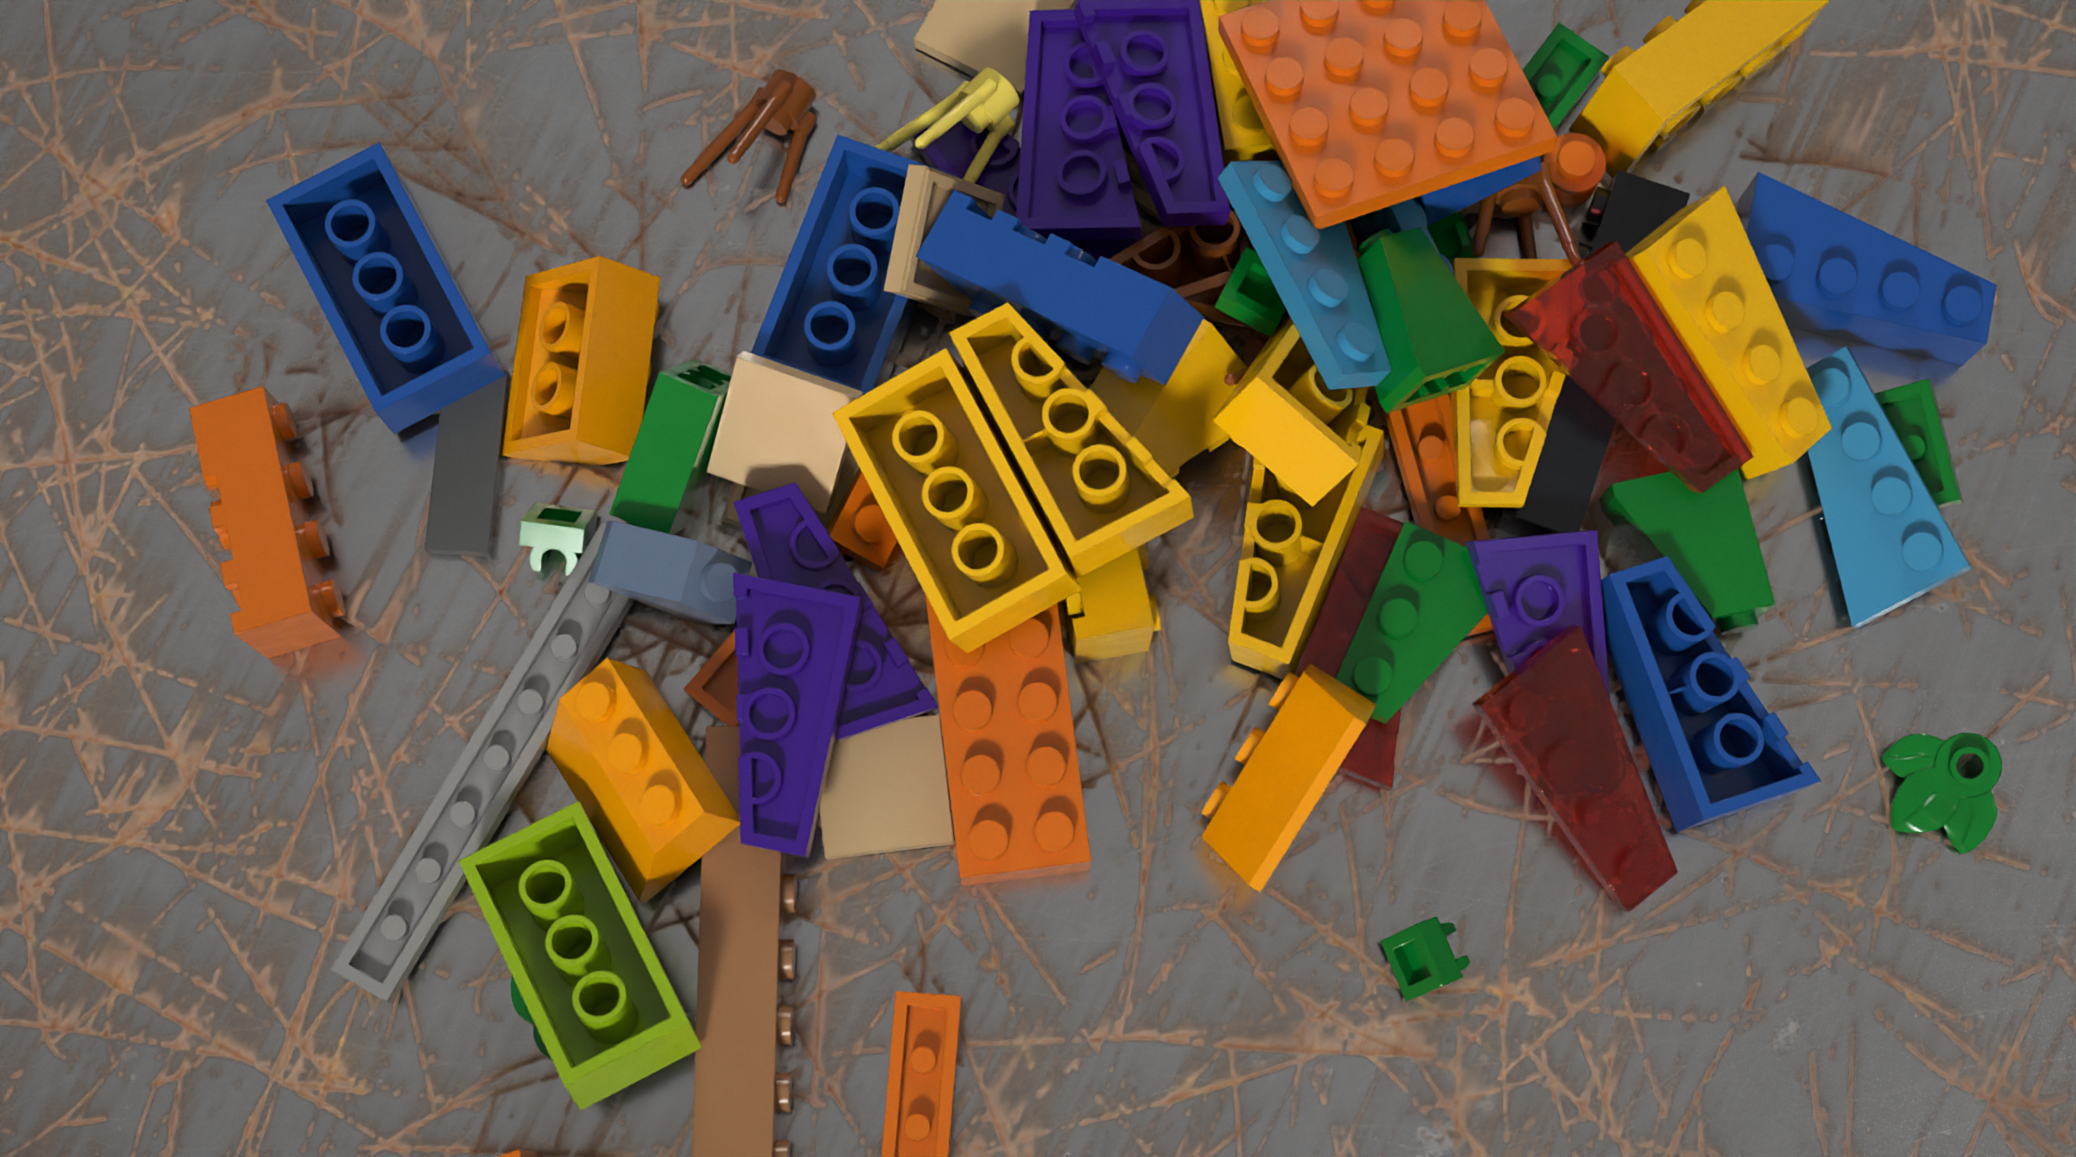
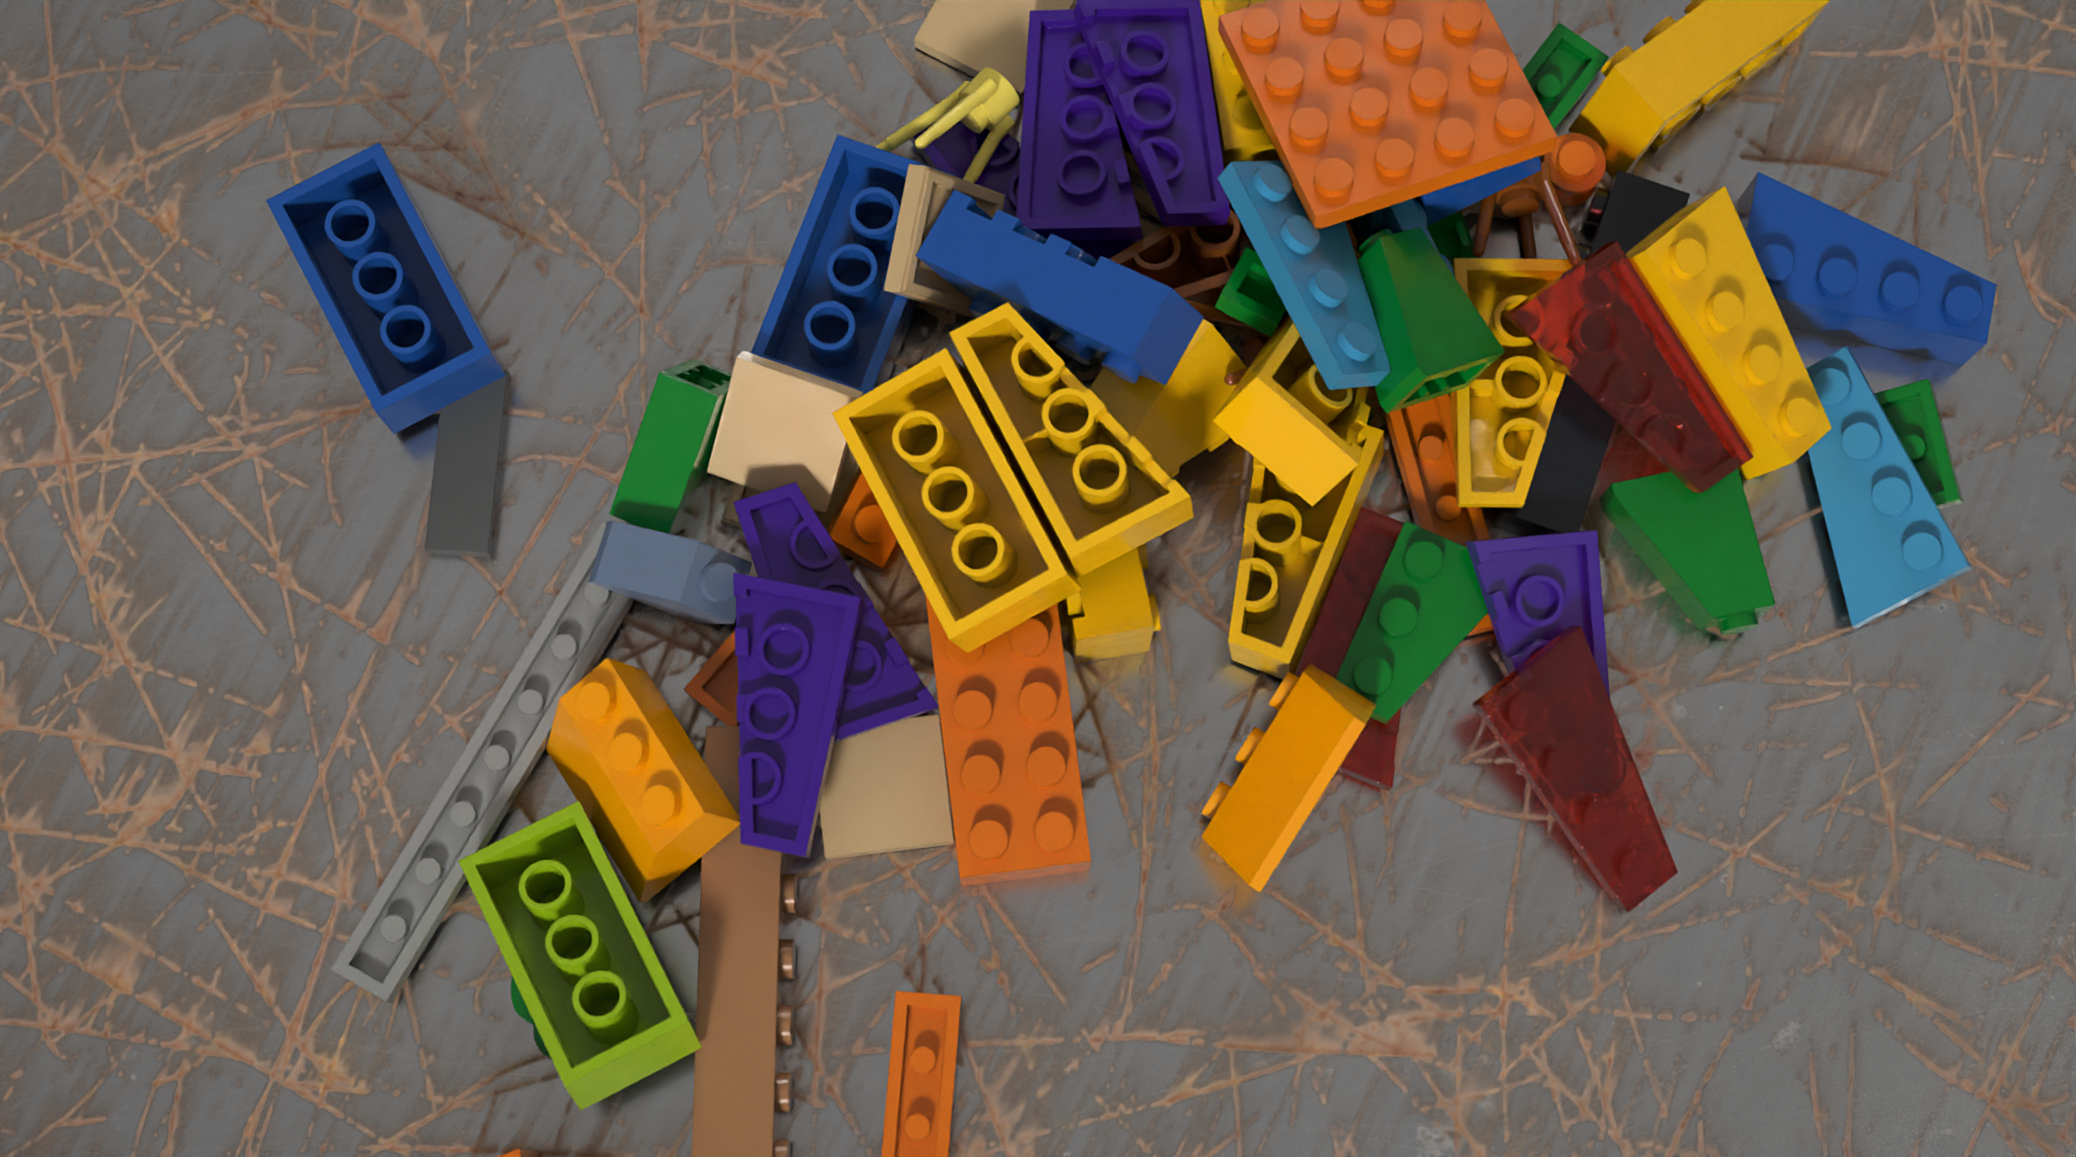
(266, 524): orange wedge -> none
(558, 529): tile -> none
(581, 363): light orange slope -> none
(777, 107): dark orange plant -> none
(1423, 958): green tile -> none
(1692, 702): blue wedge -> none
(1936, 792): green plate -> none

